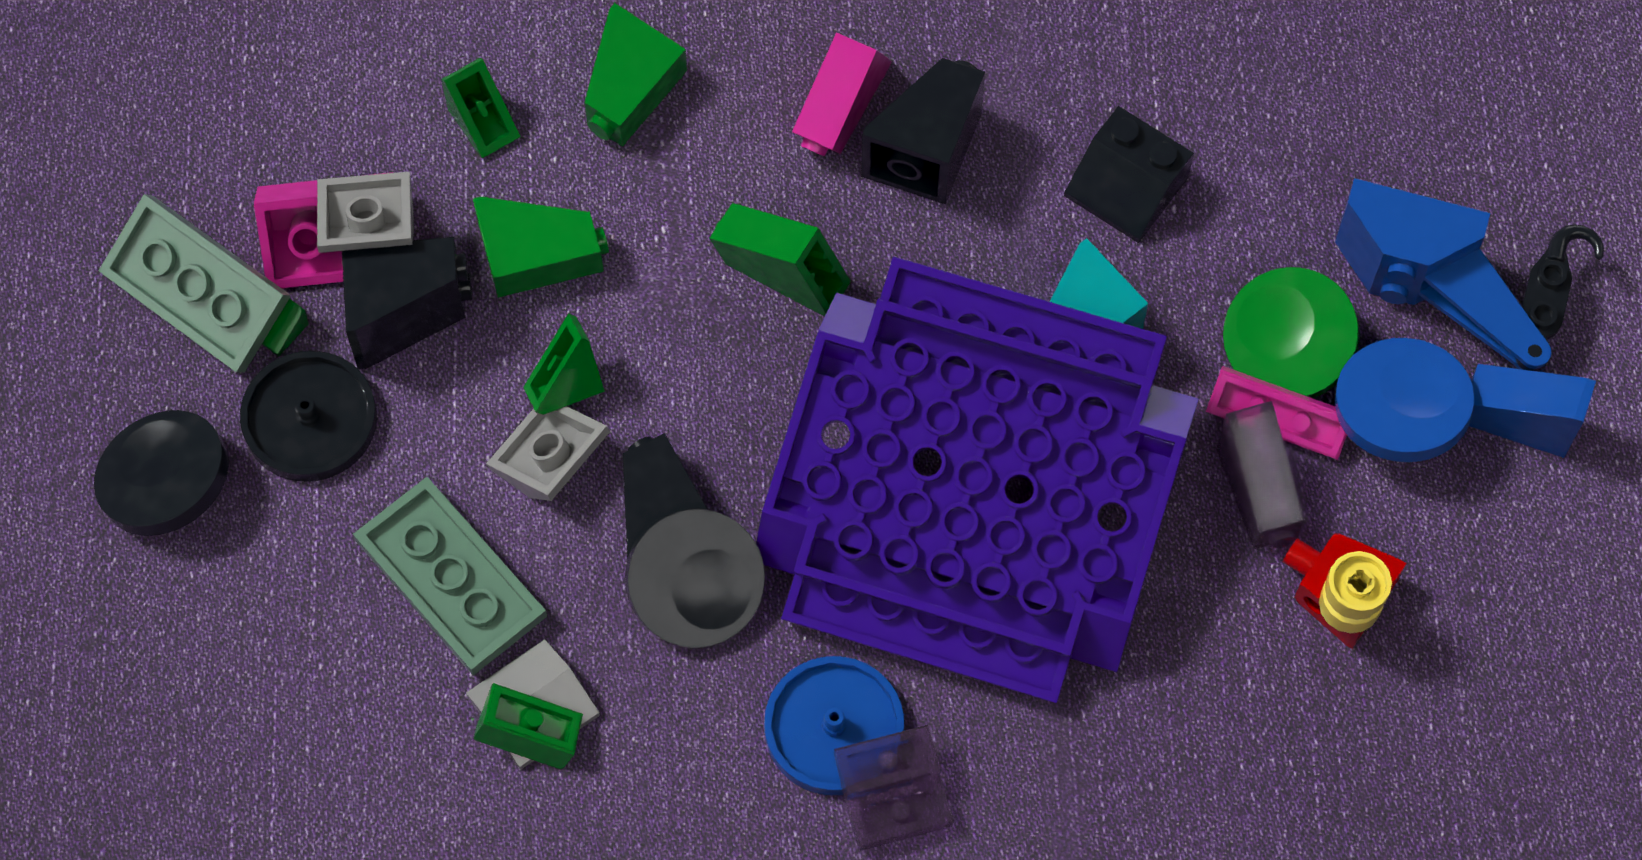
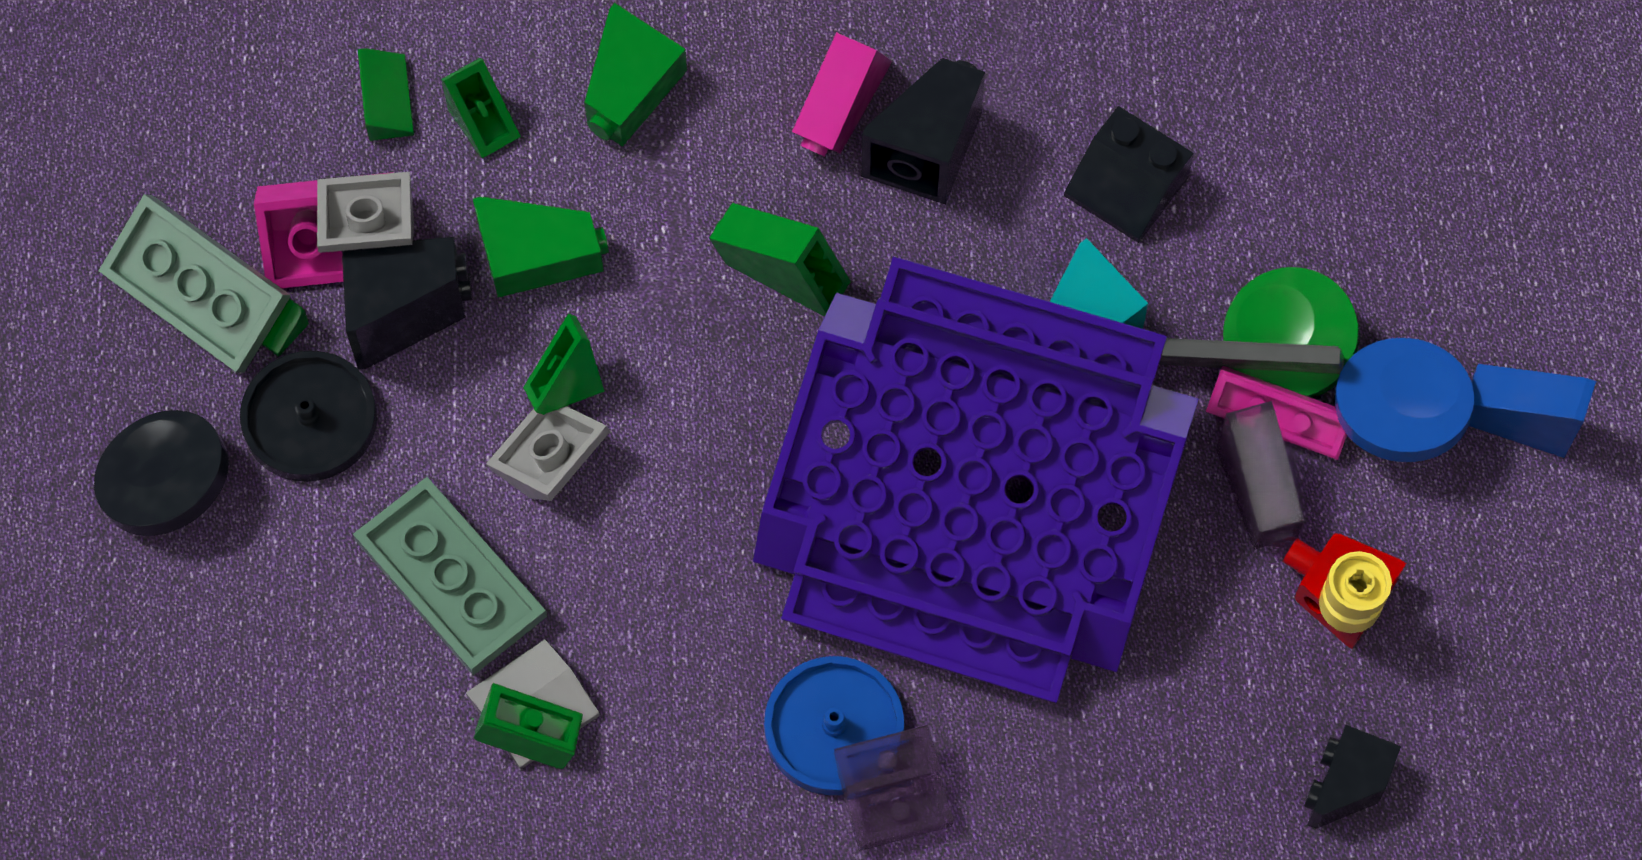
(385, 94): none -> green slope
(654, 485): black slope -> none
(694, 577): black piece -> none
(1253, 355): none -> dark grey tile
(1355, 776): none -> black slope
(1431, 251): blue slope -> none

